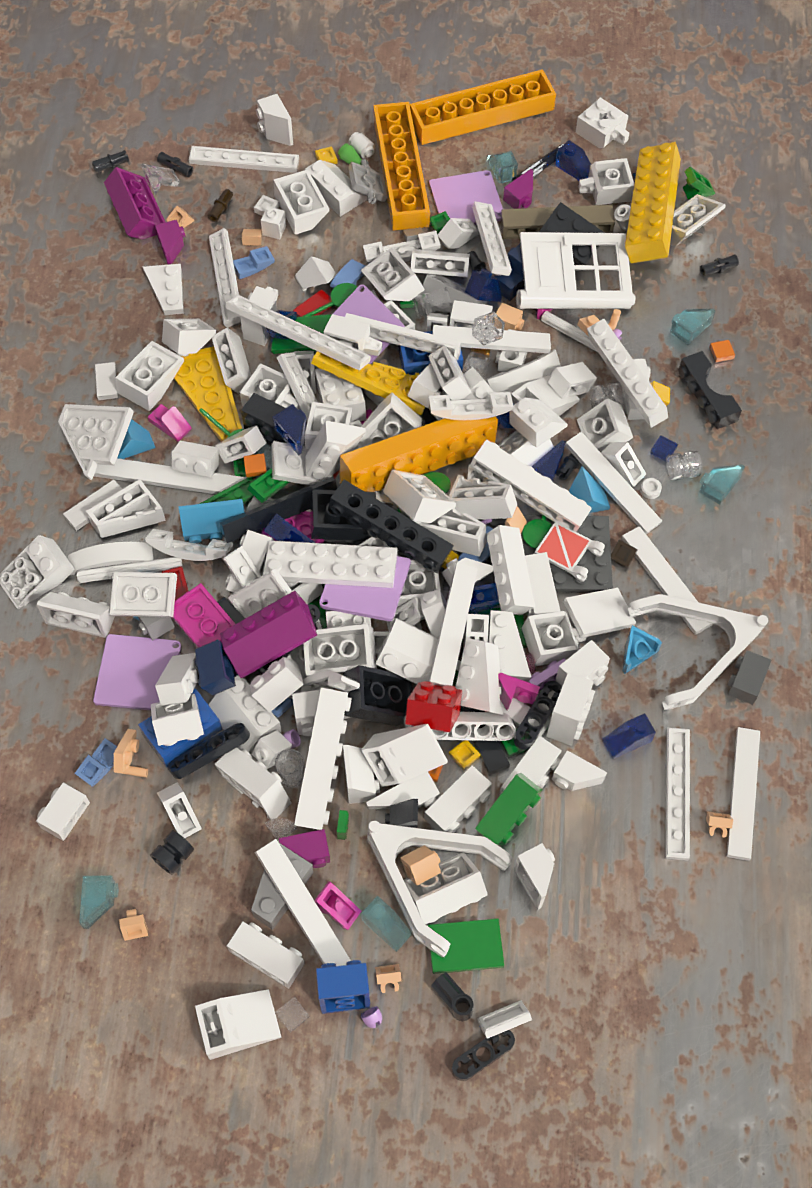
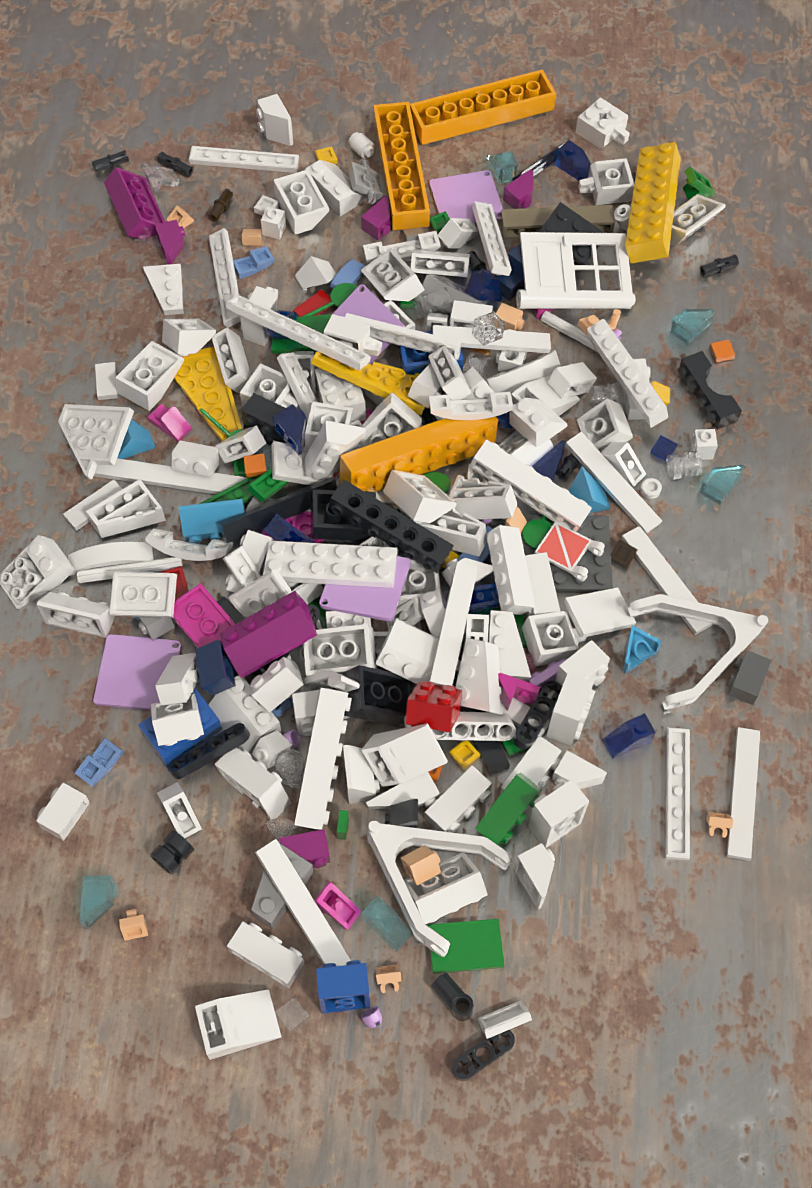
(124, 754): light nougat plate -> none
(348, 154): bright green cone -> none
(377, 219): none -> magenta slope
(558, 812): none -> white brick
(705, 443): none -> white brick

